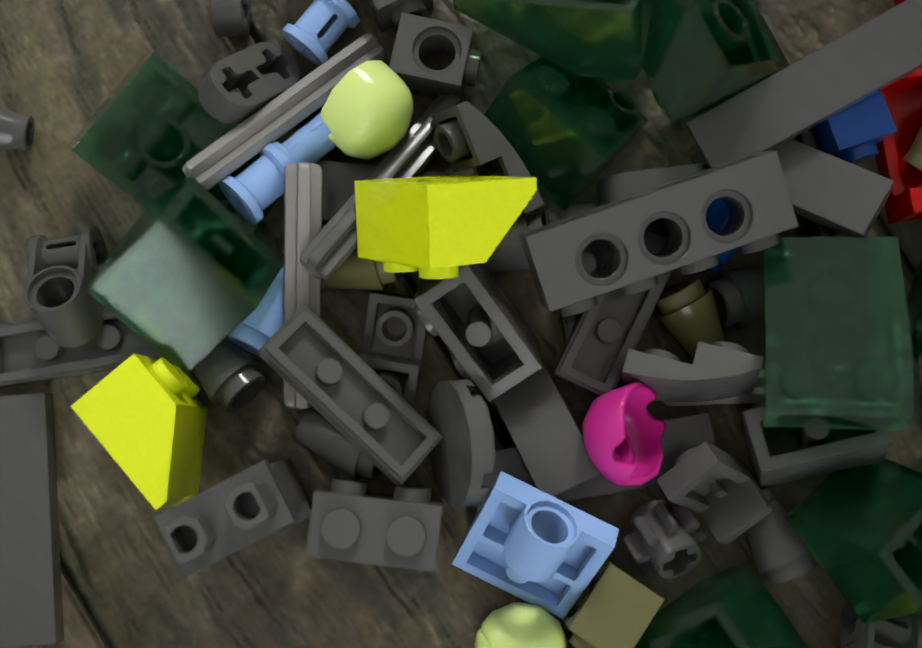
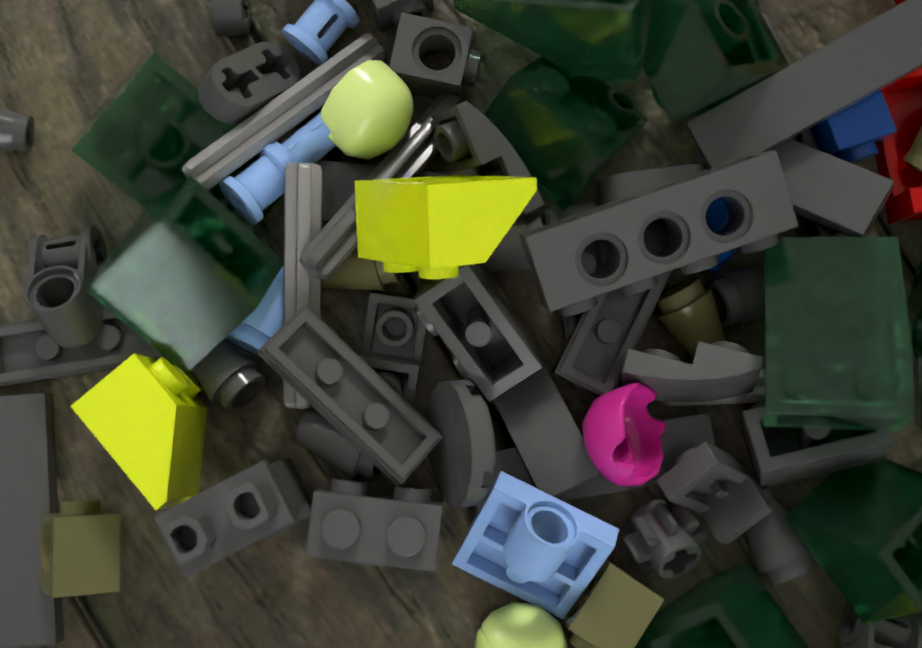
(79, 550): none -> olive brick

